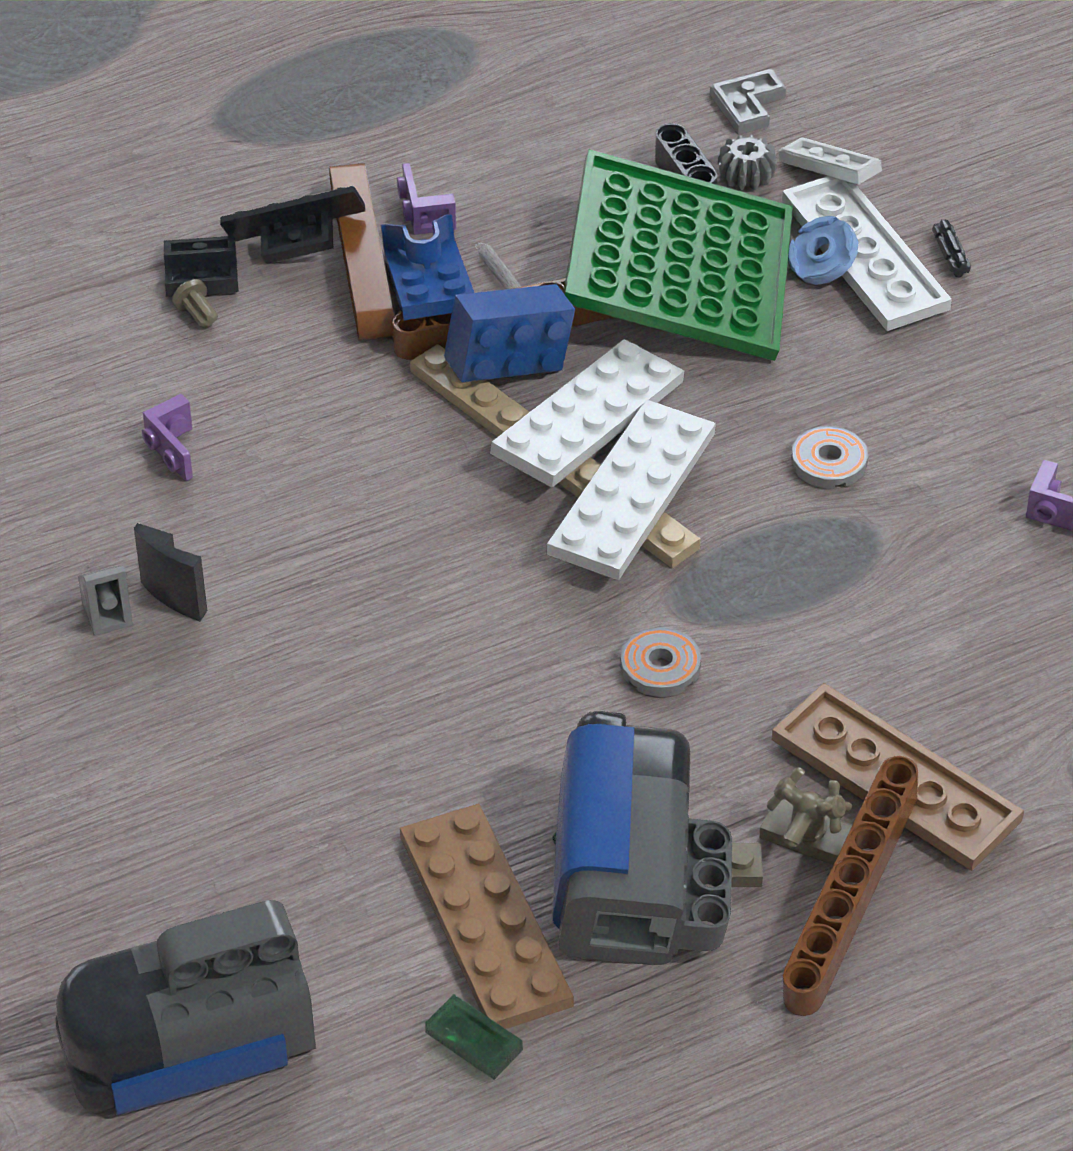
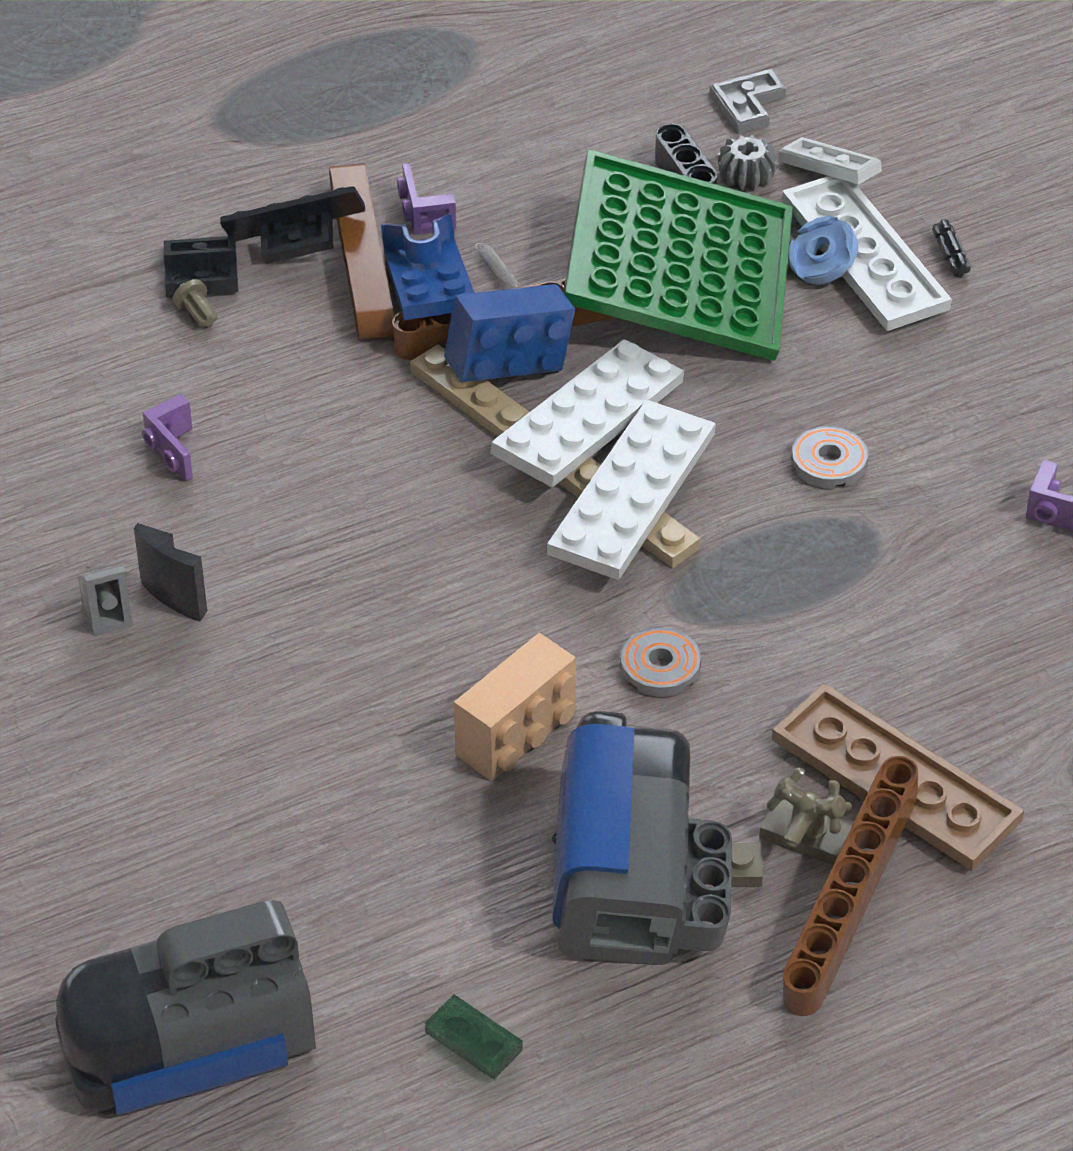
(486, 917): medium nougat plate -> none
(515, 707): none -> light nougat brick

